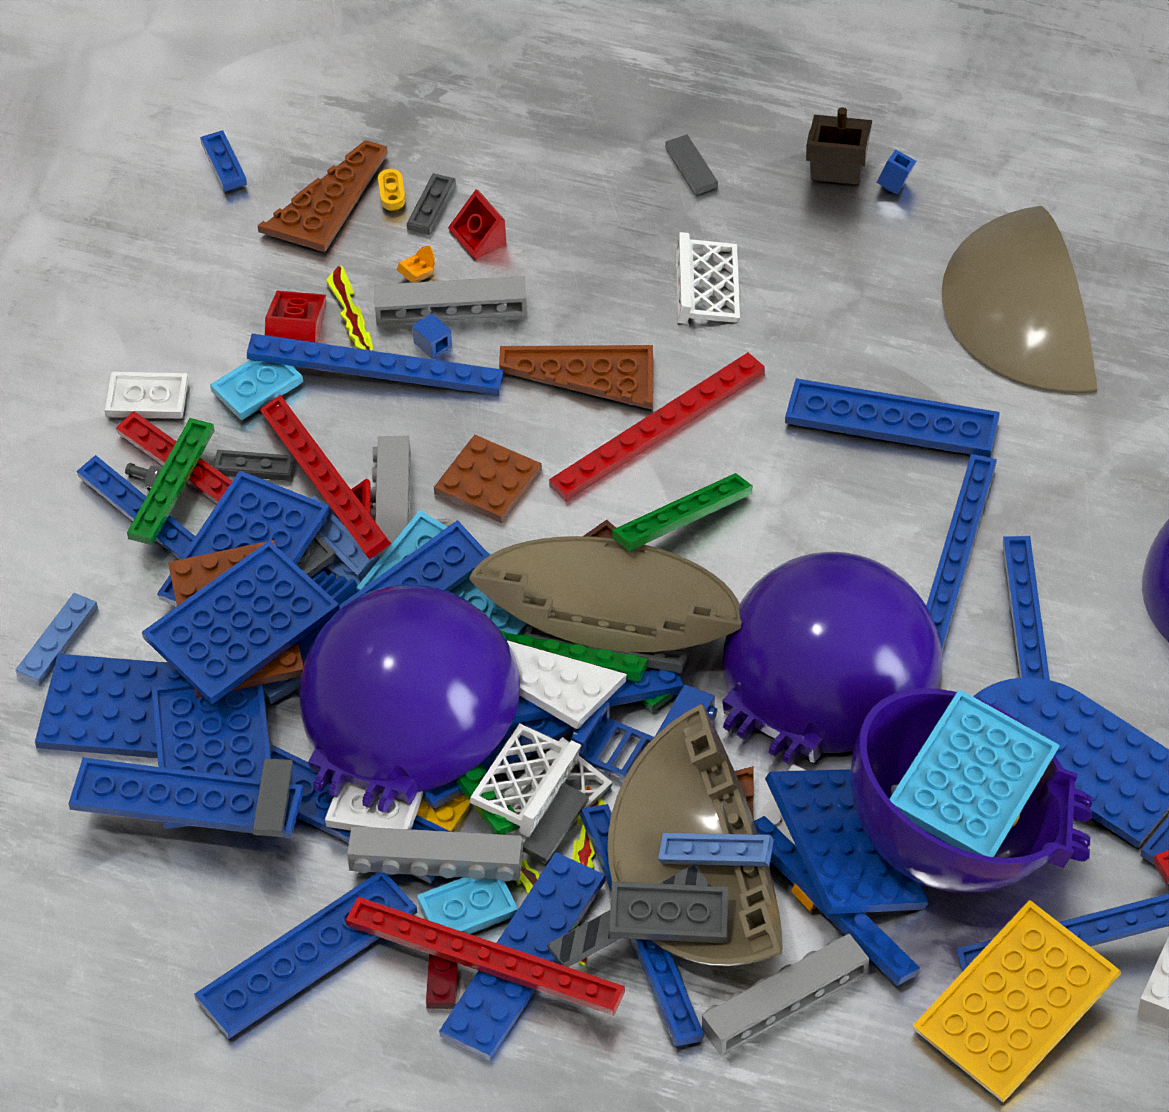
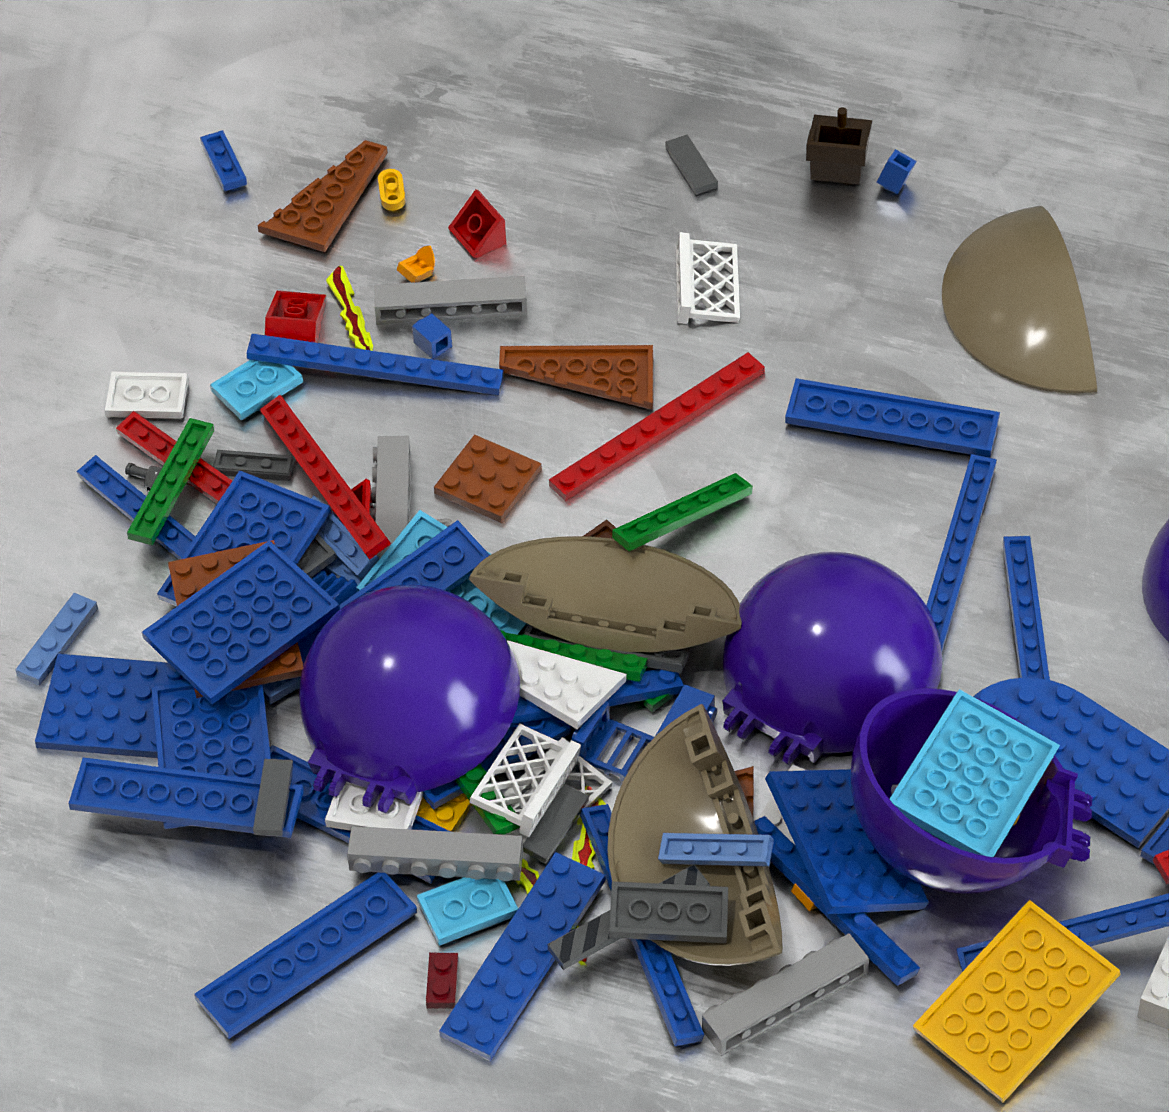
(431, 204): dark grey tile -> none
(486, 956): red plate -> none

